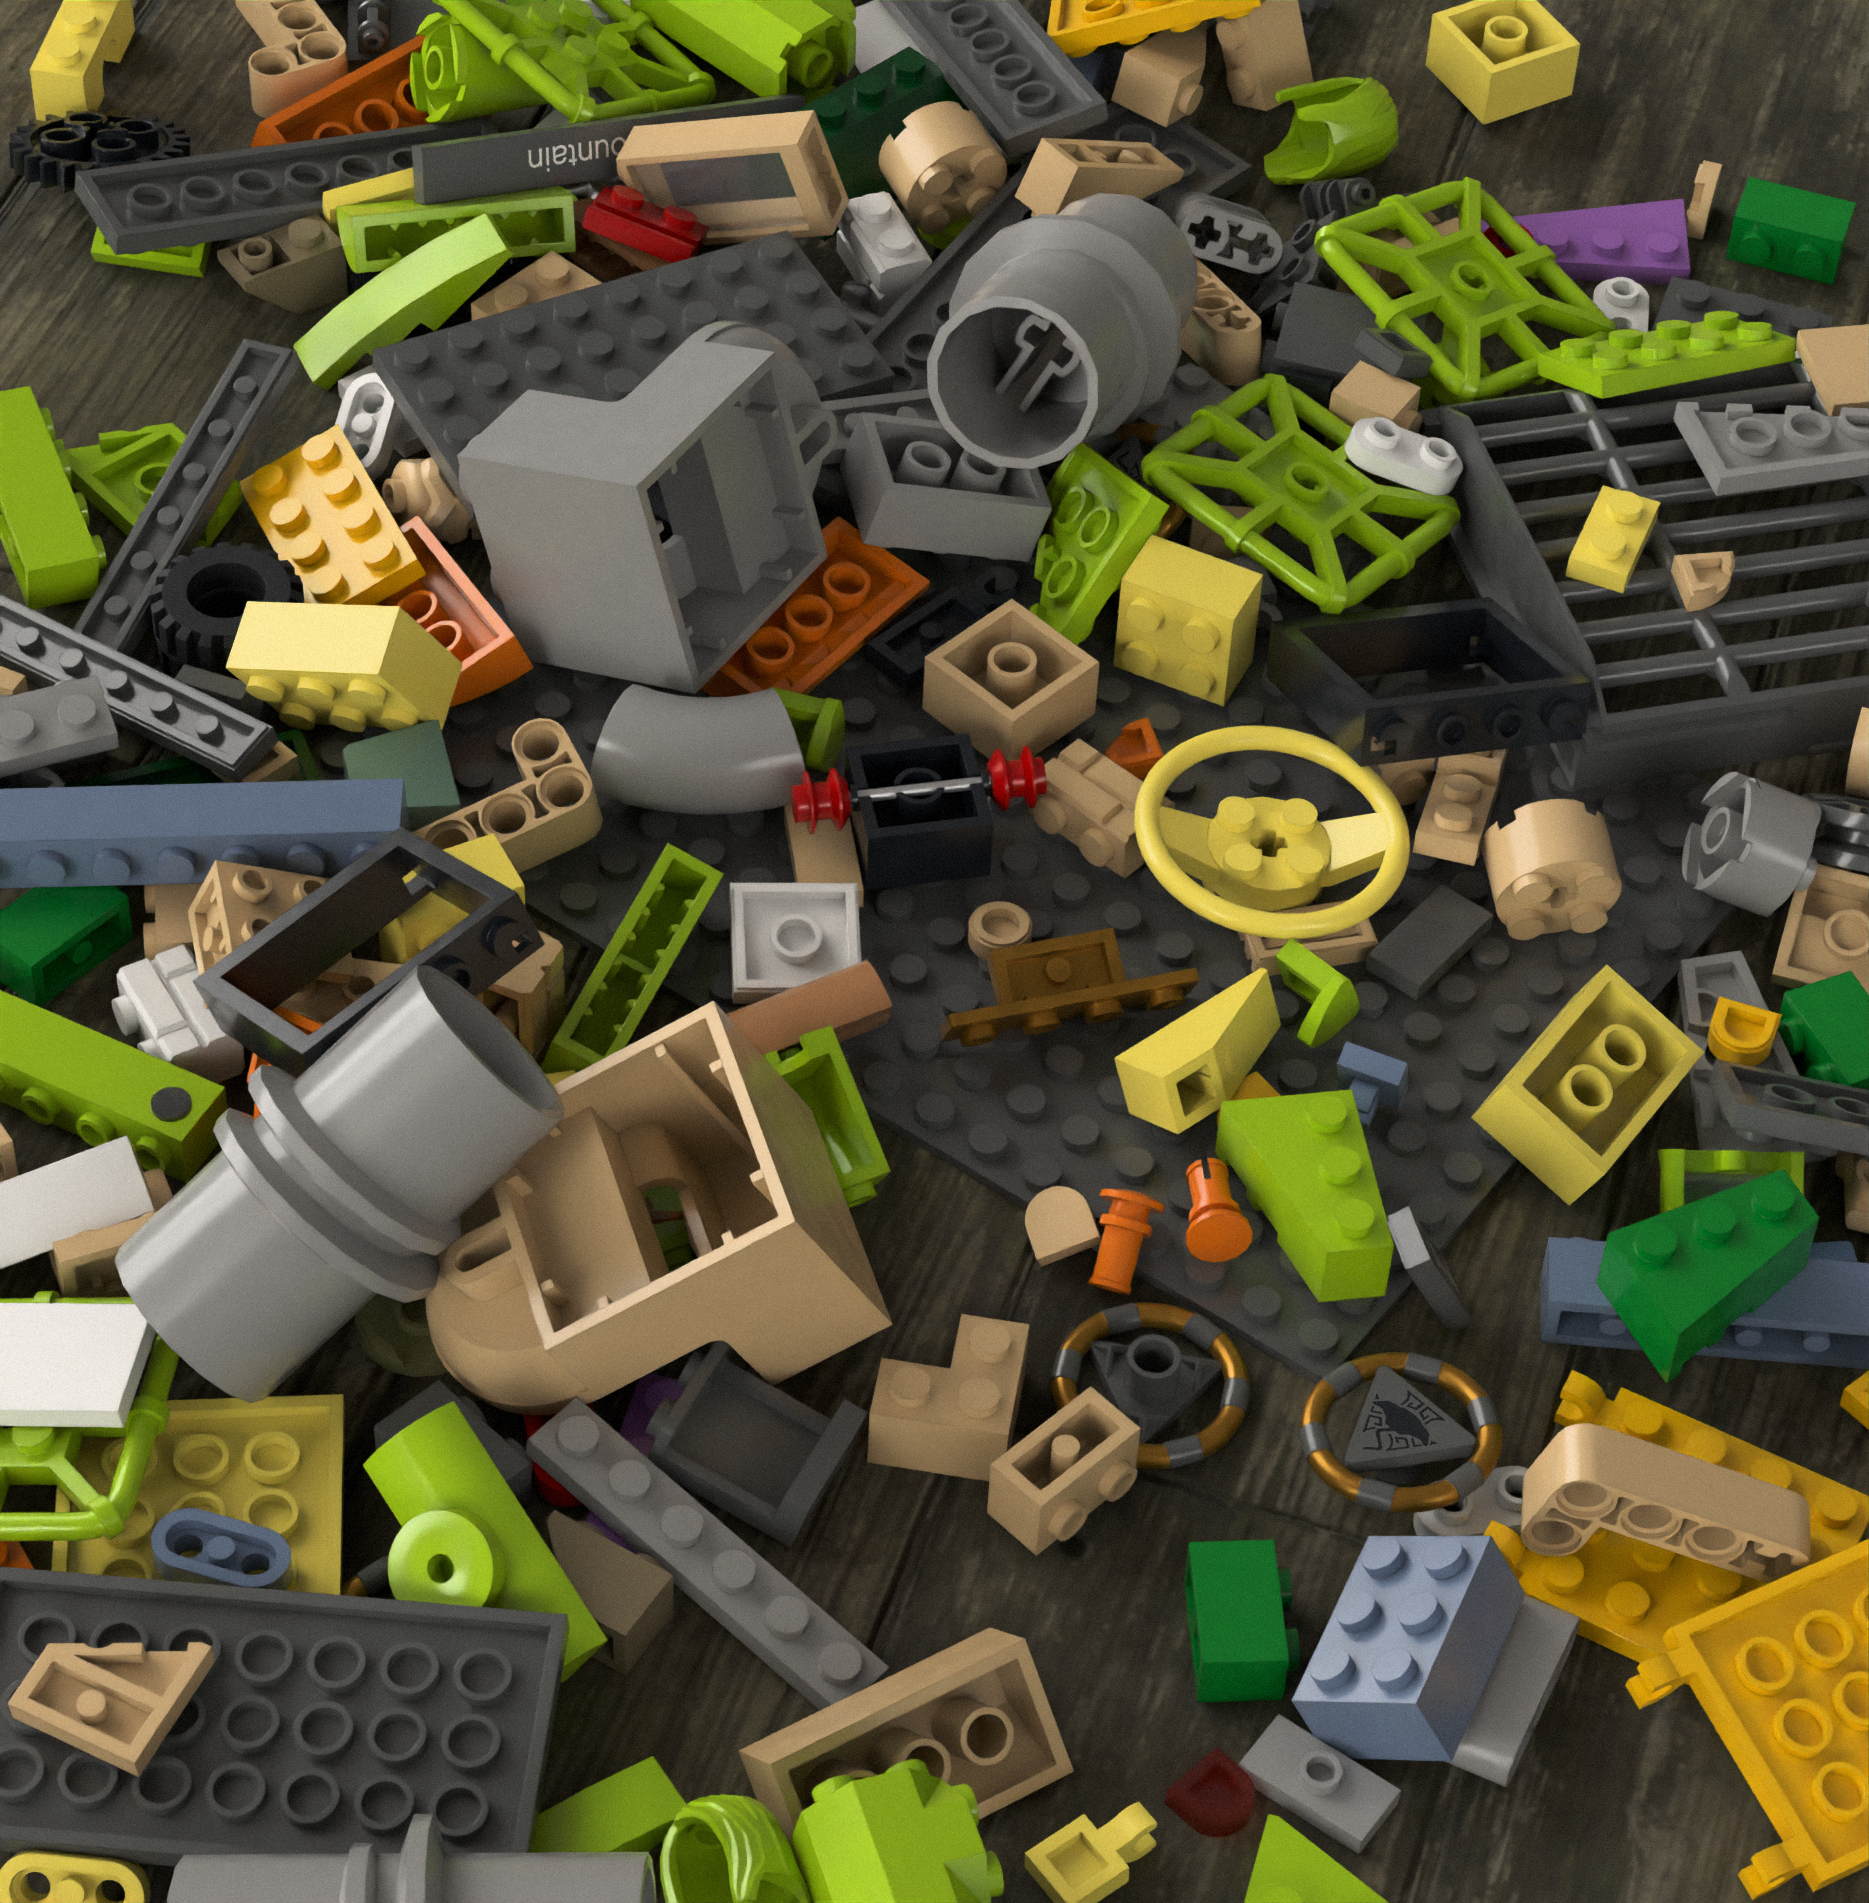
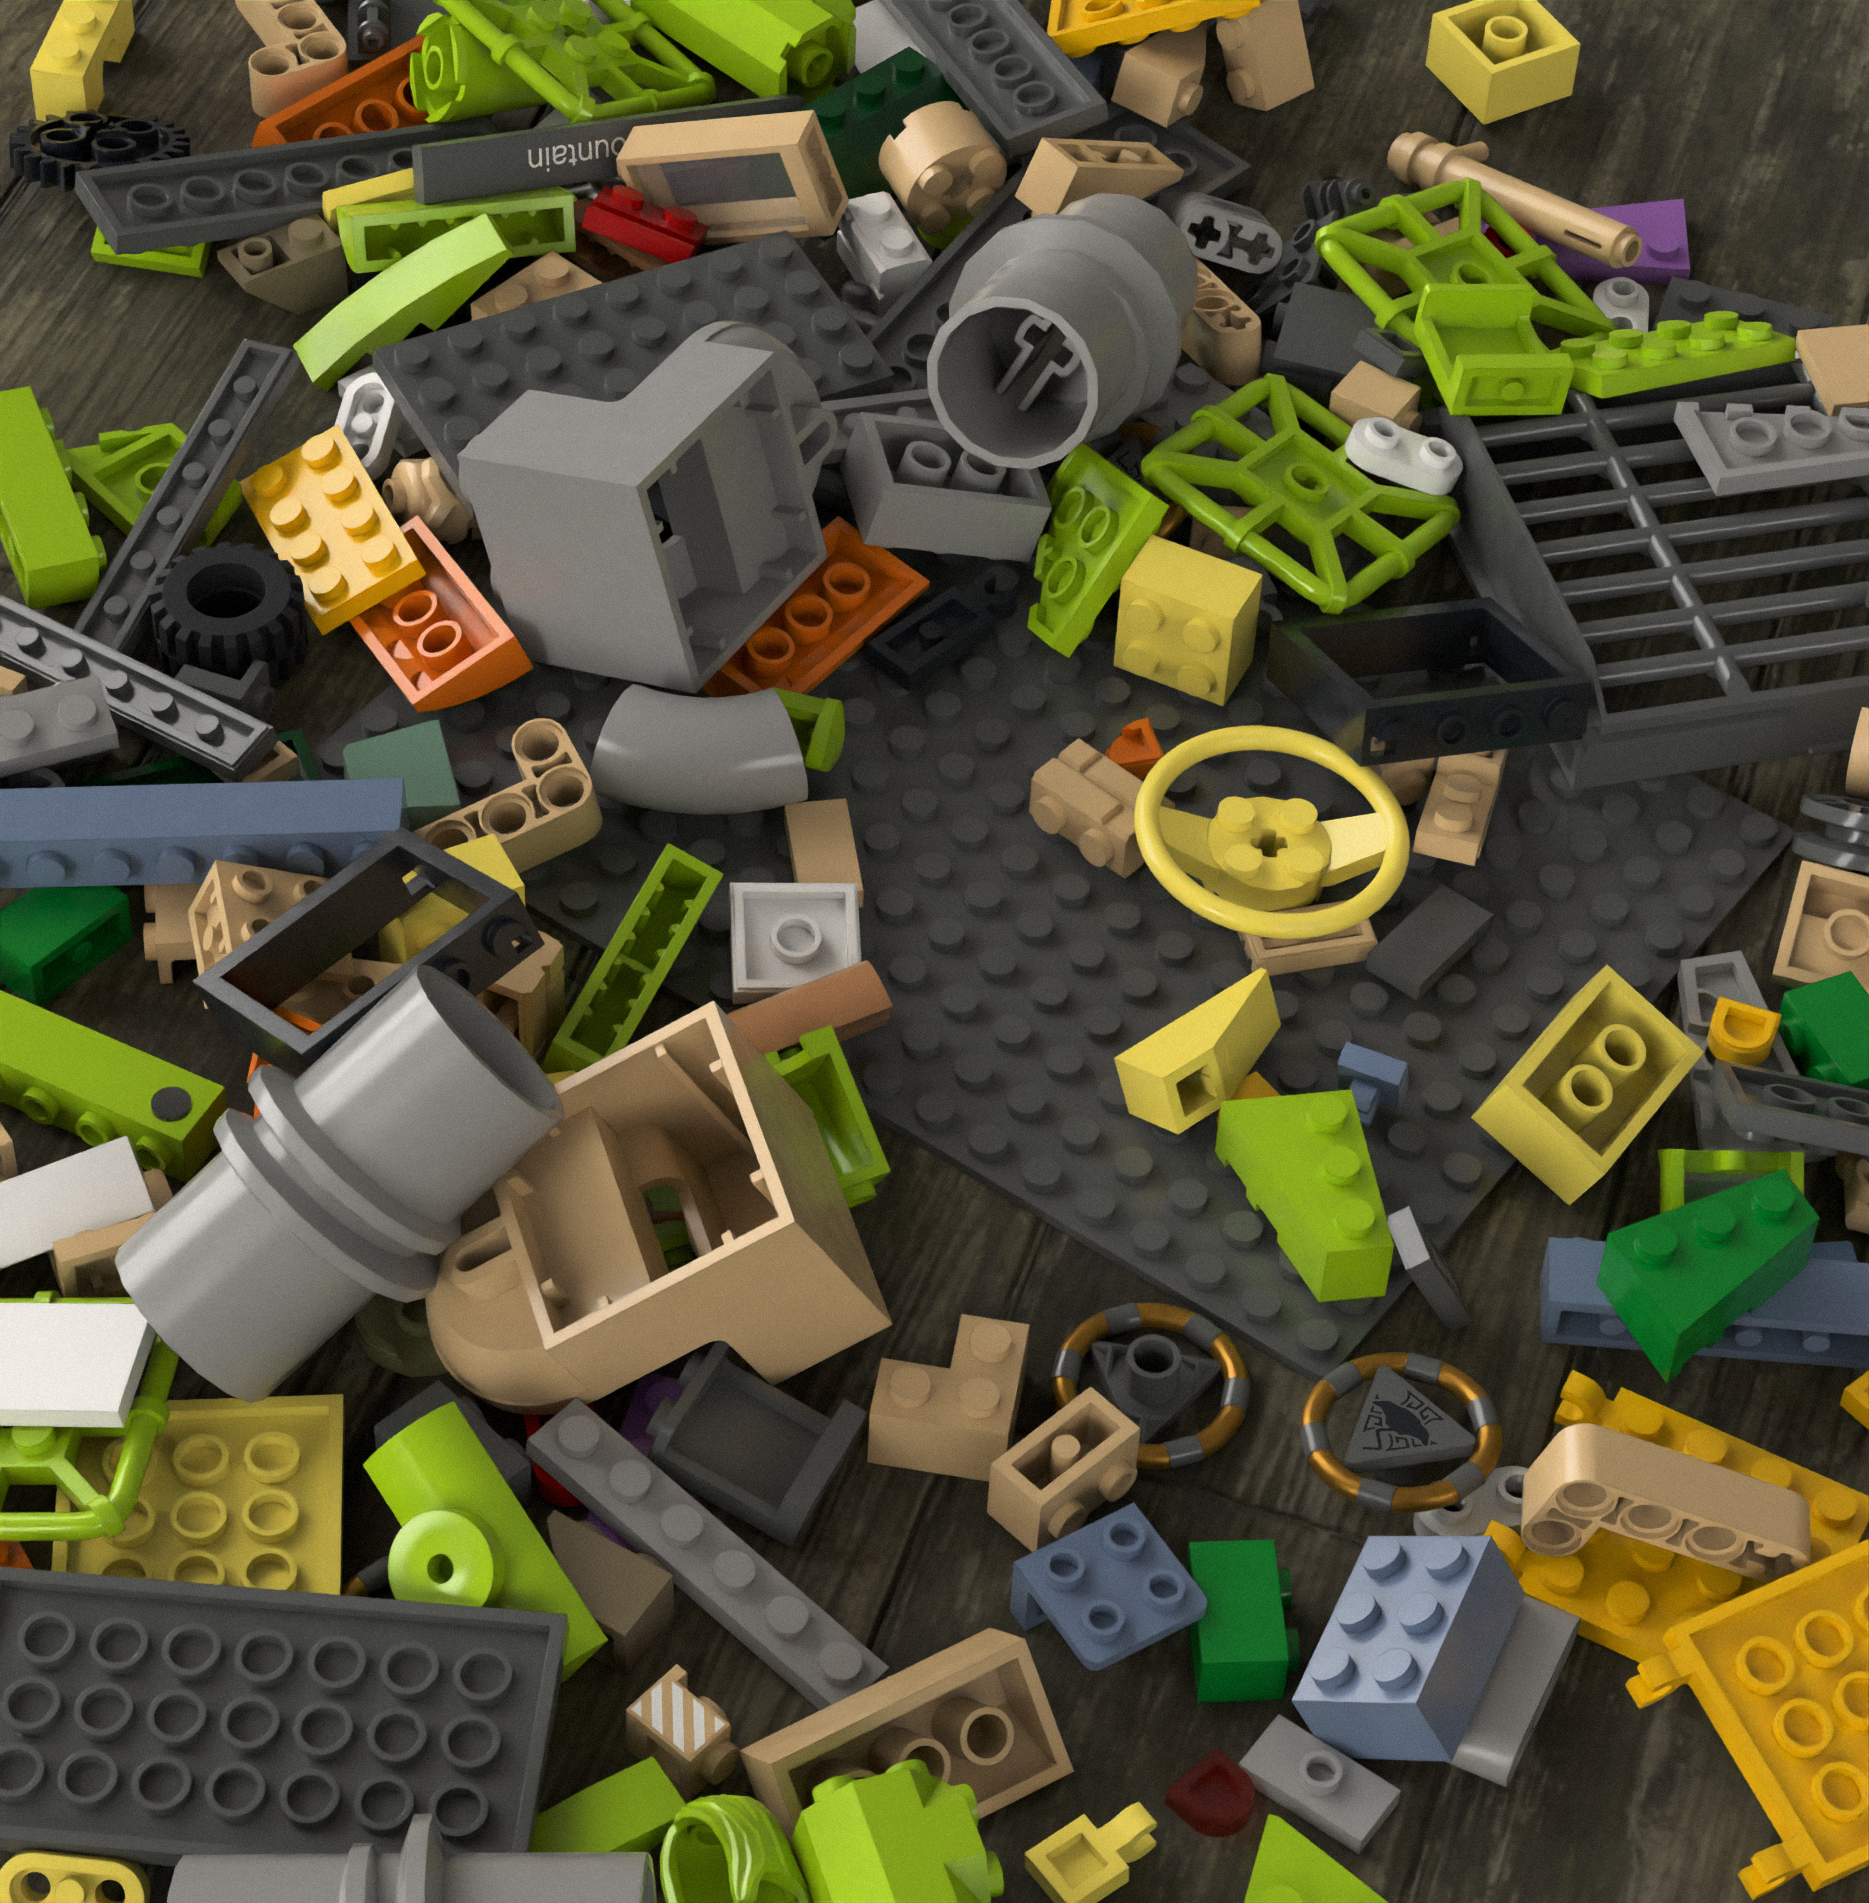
(110, 1698): tan wing -> none
(170, 1016): white brick -> none
(226, 1551): sand blue plate -> none
(343, 665): light yellow brick -> none
(682, 1733): none -> tan brick
(919, 806): black brick -> none
(998, 926): tan tile -> none
(1010, 683): tan brick -> none
(1060, 1224): tan tile -> none
(1062, 980): pearl gold bracket -> none
(1107, 1589): none -> sand blue bracket
(1122, 1238): orange pin -> none
(1216, 1221): orange pin -> none
(1321, 985): lime tile -> none
(1335, 131): lime hair -> none
(1425, 163): none -> tan cylinder
(1488, 351): none -> lime panel
(1551, 869): tan brick -> none
(1612, 539): light yellow plate -> none
(1703, 199): tan tile -> none
(1703, 577): tan tile -> none
(1752, 844): light grey brick -> none
(1790, 230): green brick -> none

